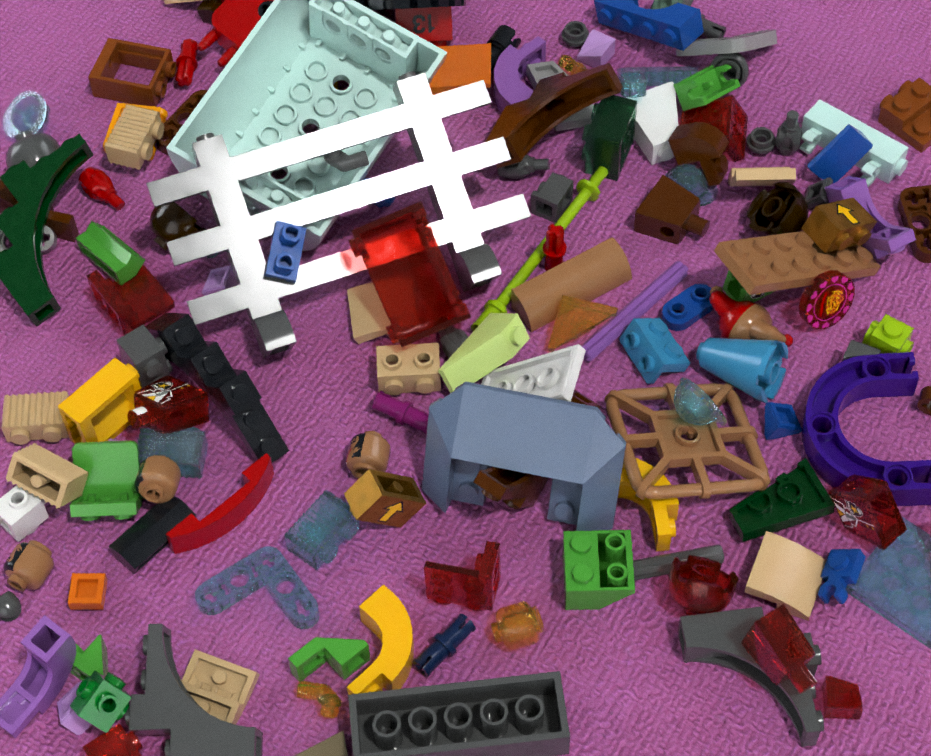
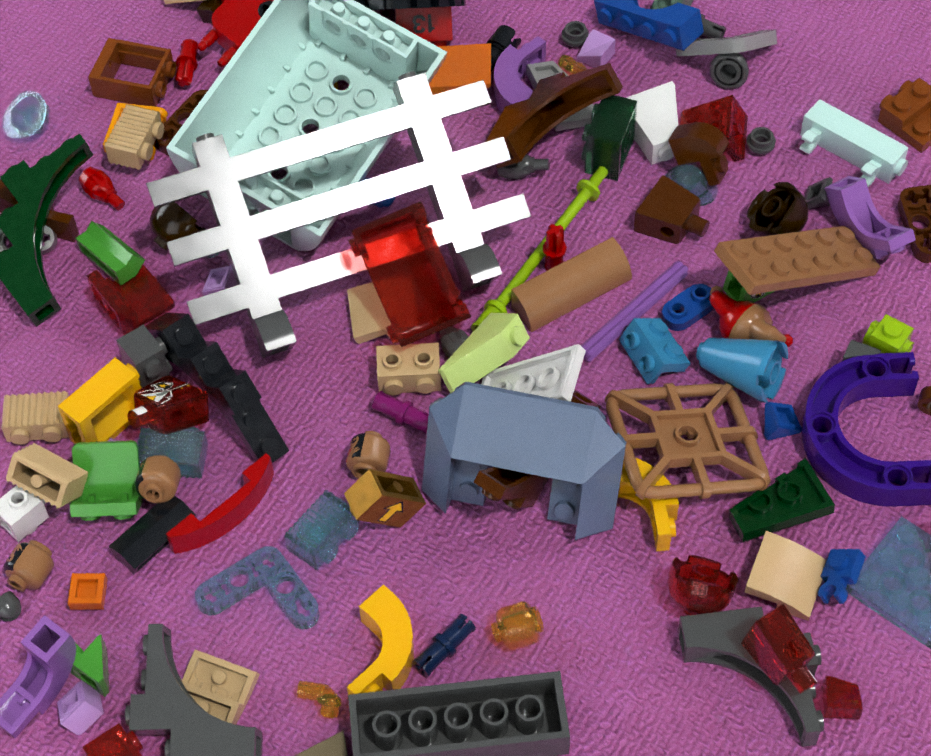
(30, 148): dark grey cylinder -> none
(101, 700): green brick -> none
(285, 251): blue hips -> none
(341, 654): bright green slope -> none
(347, 162): dark grey arm -> none
(465, 586): clear red bracket -> none
(552, 197): dark grey brick -> none
(577, 318): clear yellow tile -> none
(597, 568): bright green slope -> none
(638, 78): clear light blue beam -> none
(661, 564): dark grey axle -> none
(695, 405): clear light blue piece -> none
(704, 87): bright green hinge -> none
(761, 176): tan slope -> none
(789, 135): dark grey piece -> none
(827, 299): clear red tile -> none
(839, 225): pearl gold brick -> none
(840, 154): blue slope -> none
(868, 510): clear red torso -> none

